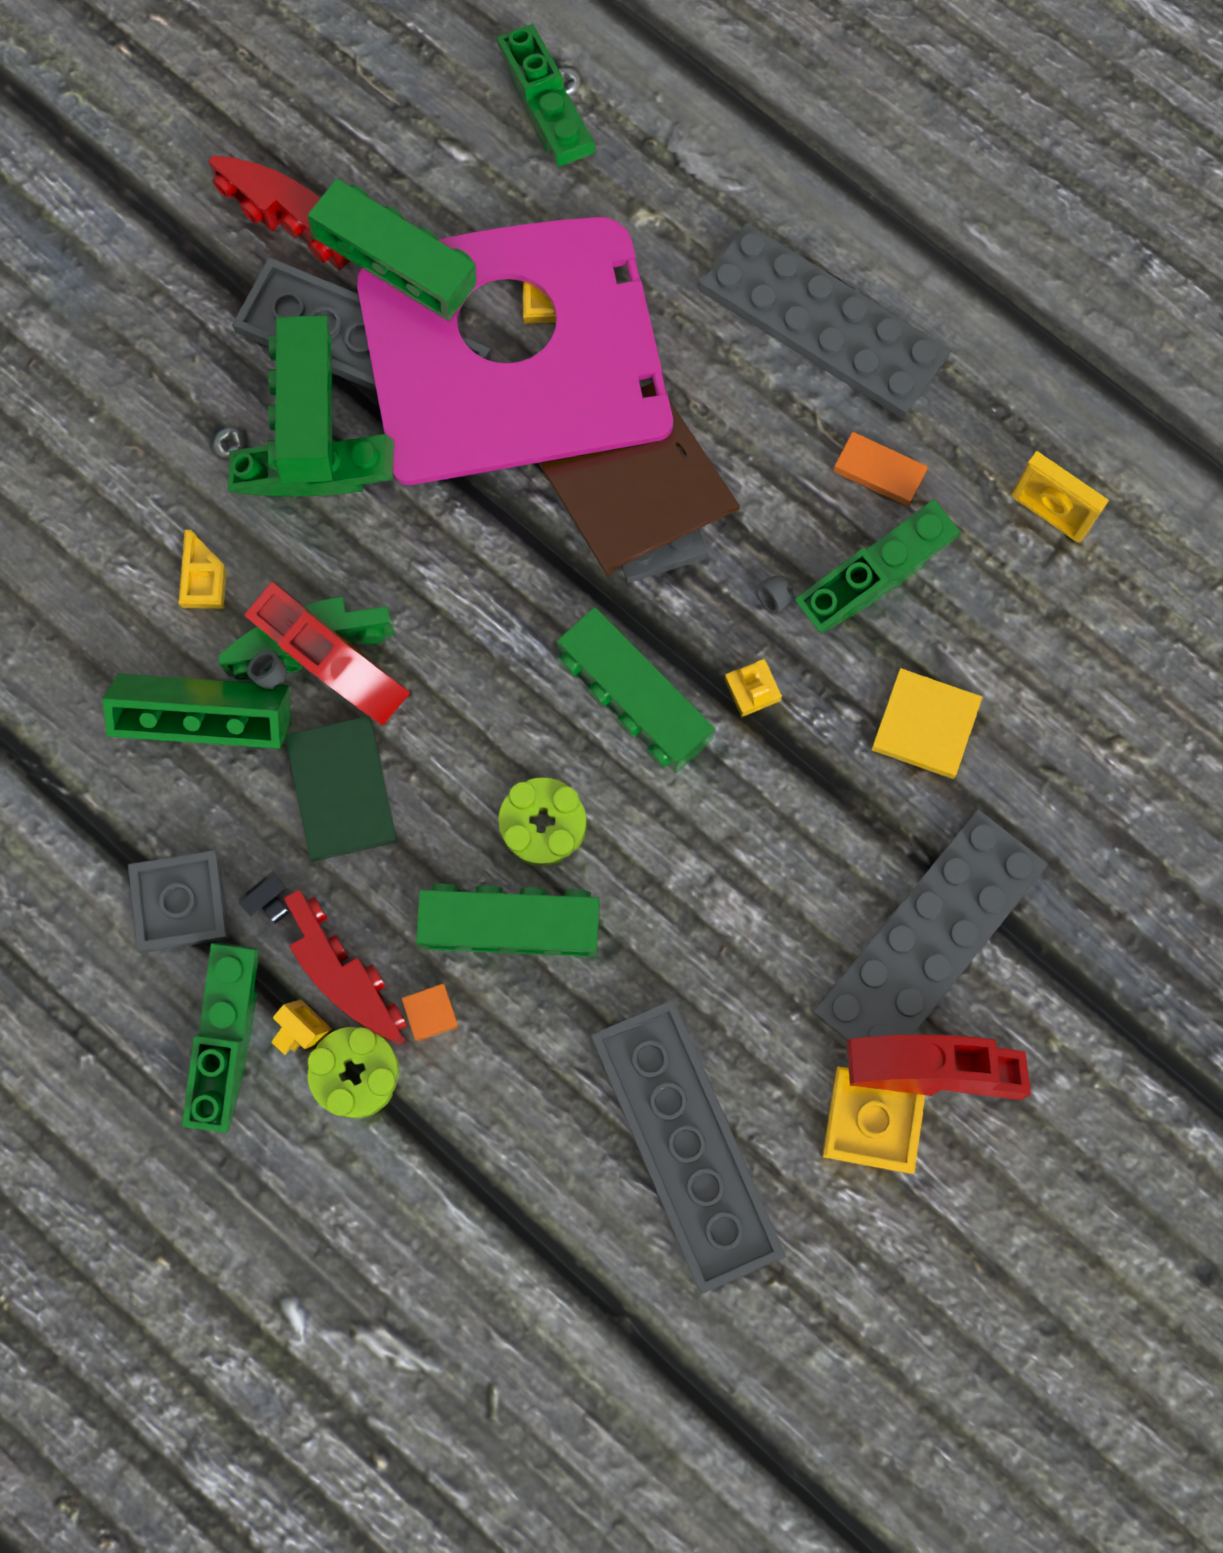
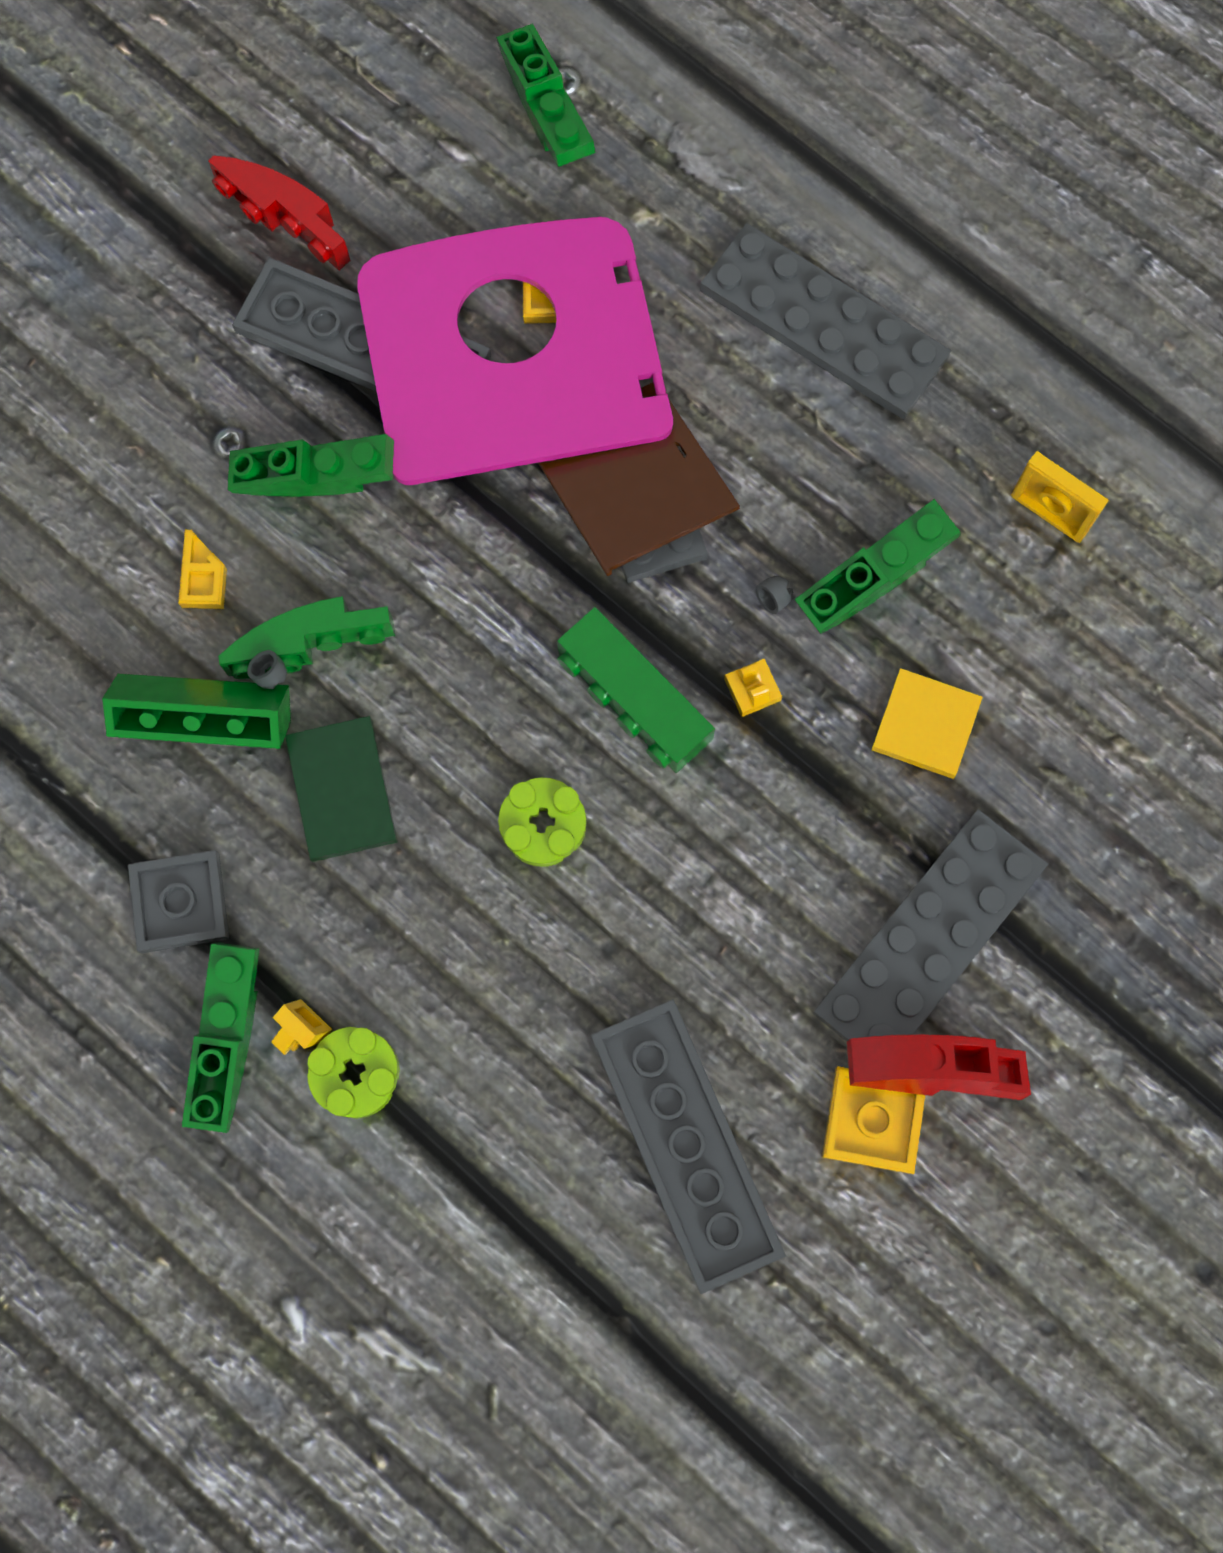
(264, 896): black tile -> none
(302, 399): green brick -> none
(326, 653): red slope -> none
(348, 986): red slope -> none
(393, 249): green brick -> none
(430, 1012): orange tile -> none
(508, 922): green brick -> none
(880, 469): orange tile -> none

